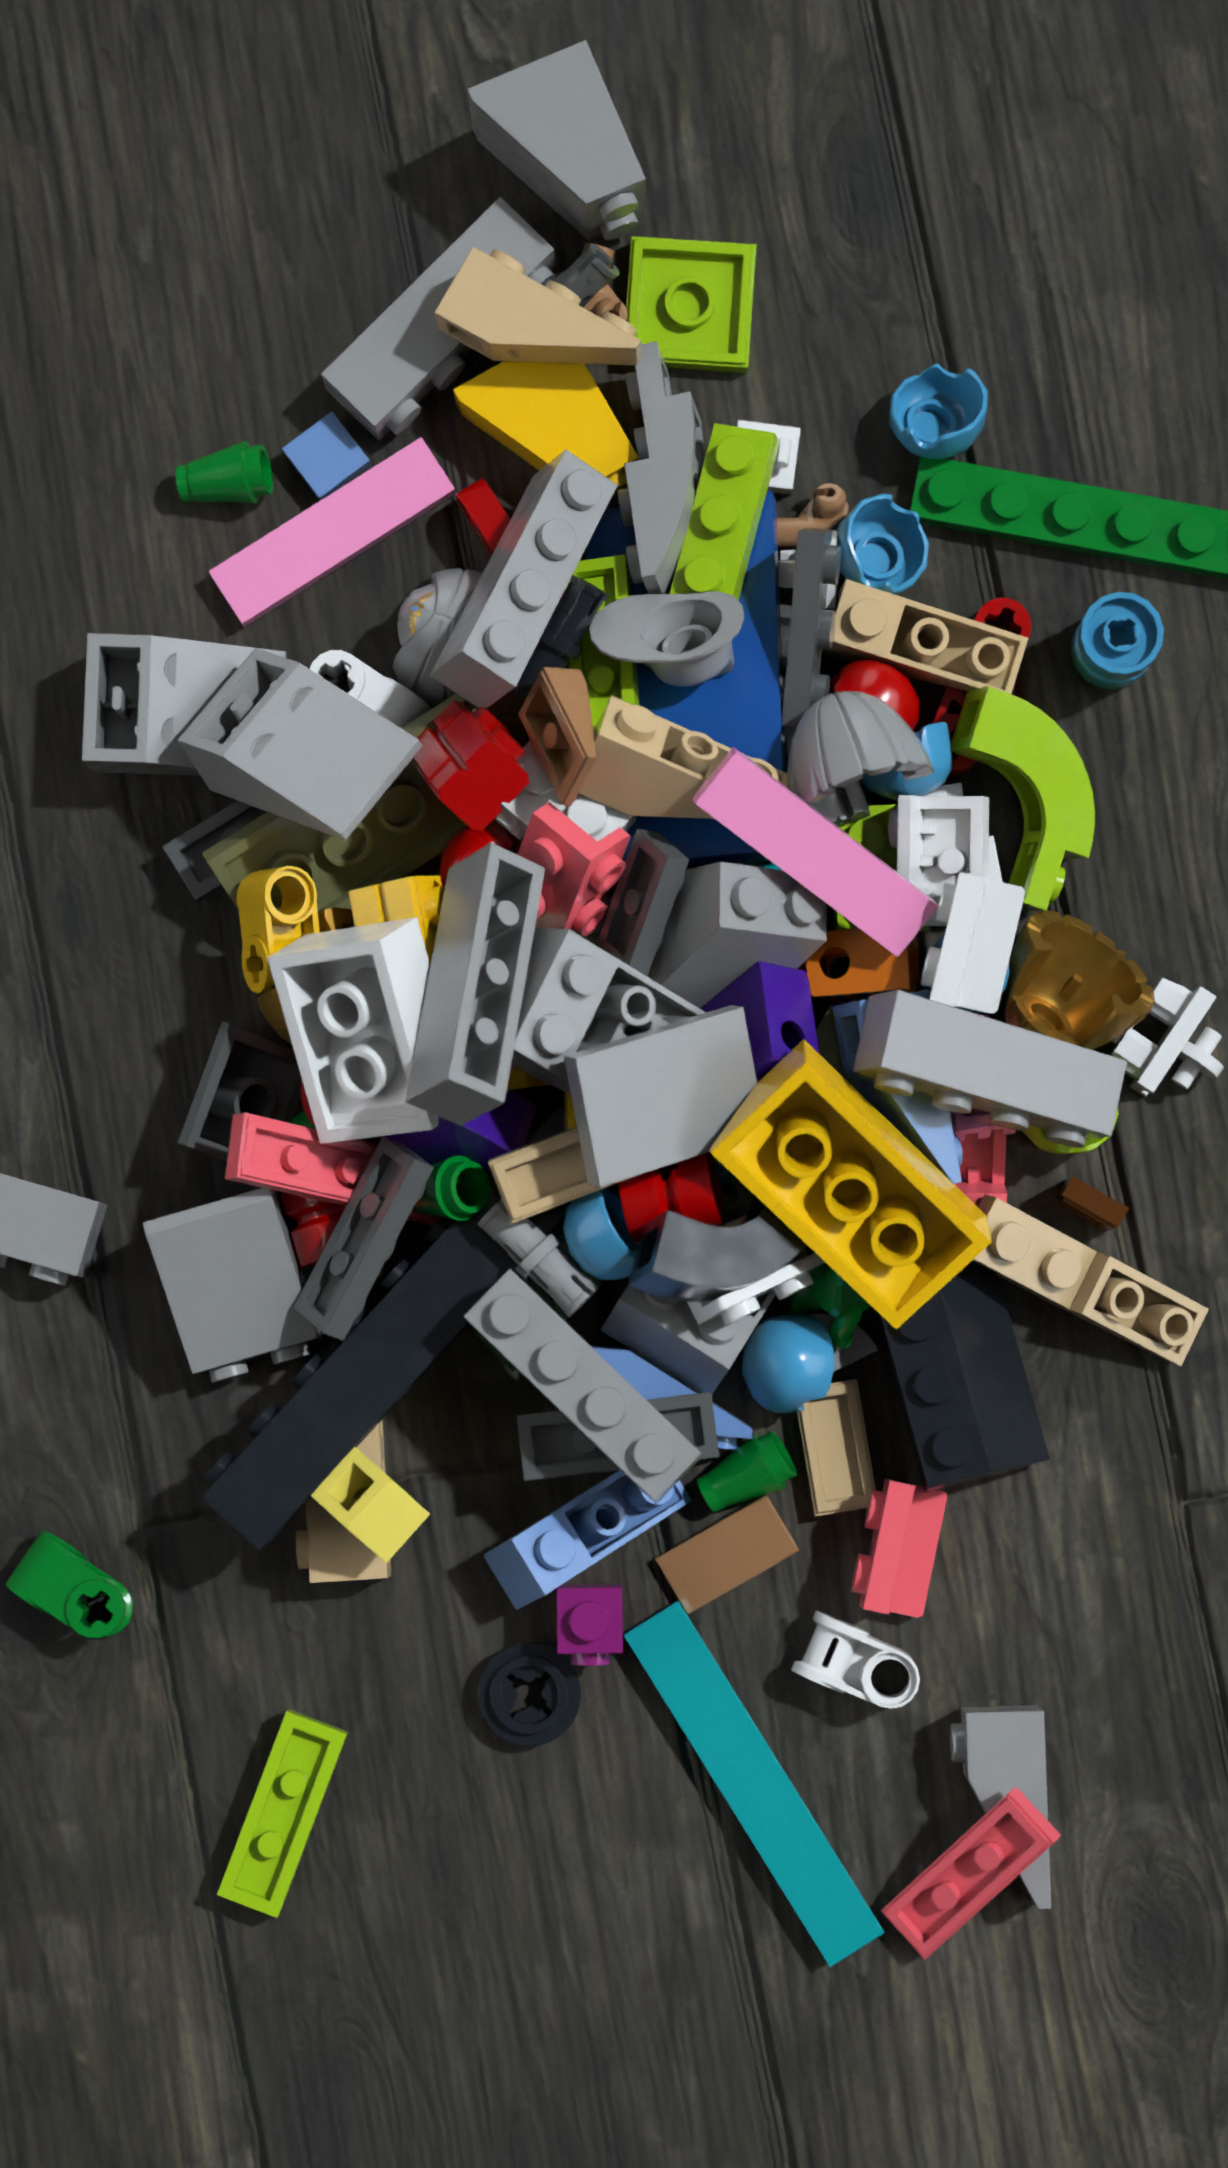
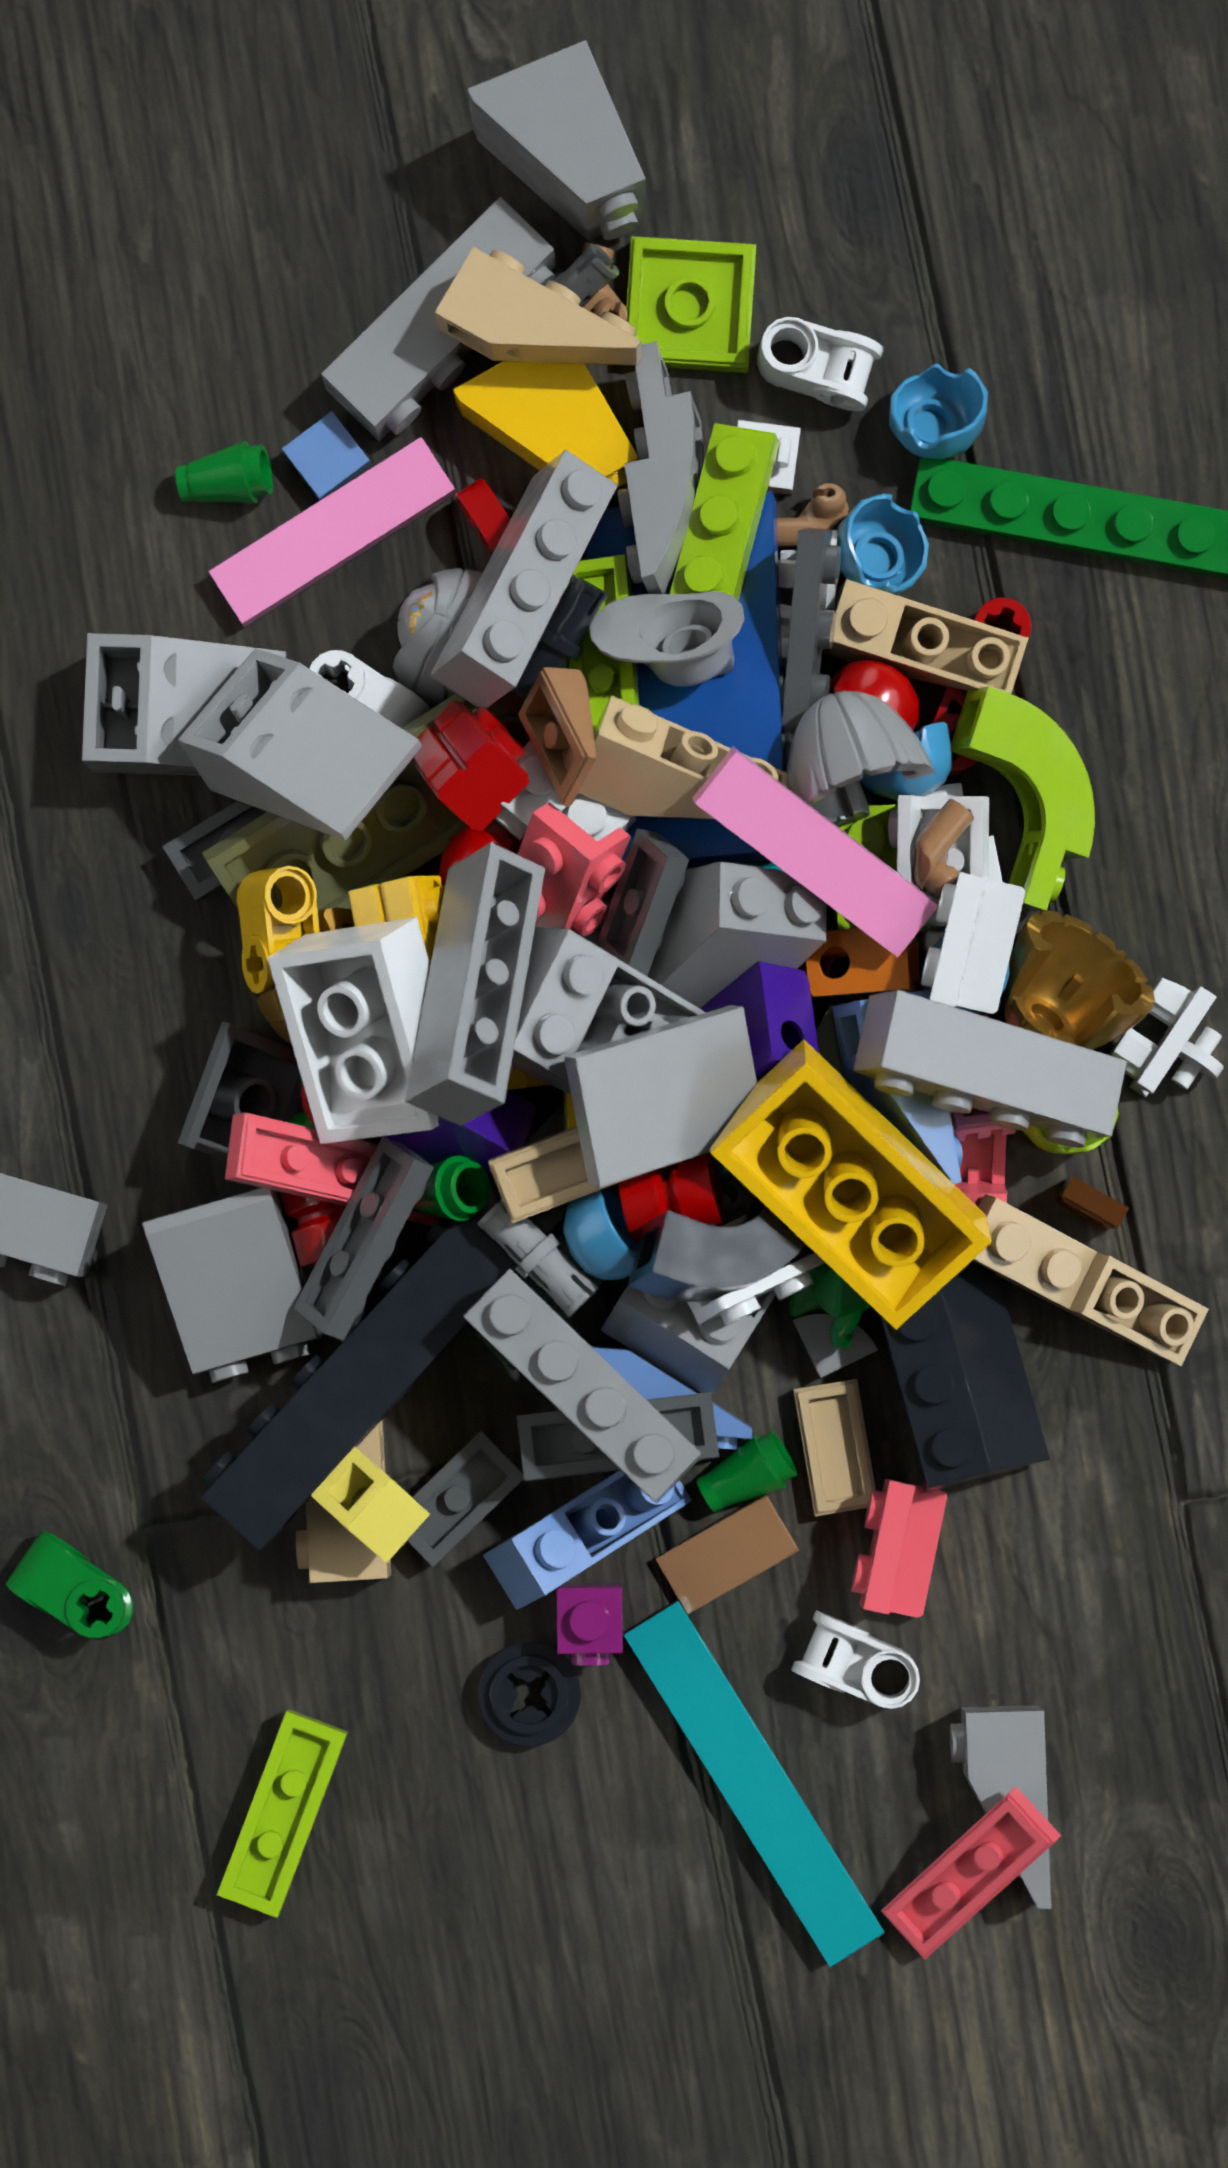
(462, 1496): none -> dark grey plate
(788, 1362): dark azure hair -> none
(823, 364): none -> white piece
(933, 848): none -> medium nougat arm
(1117, 640): dark azure wheel -> none

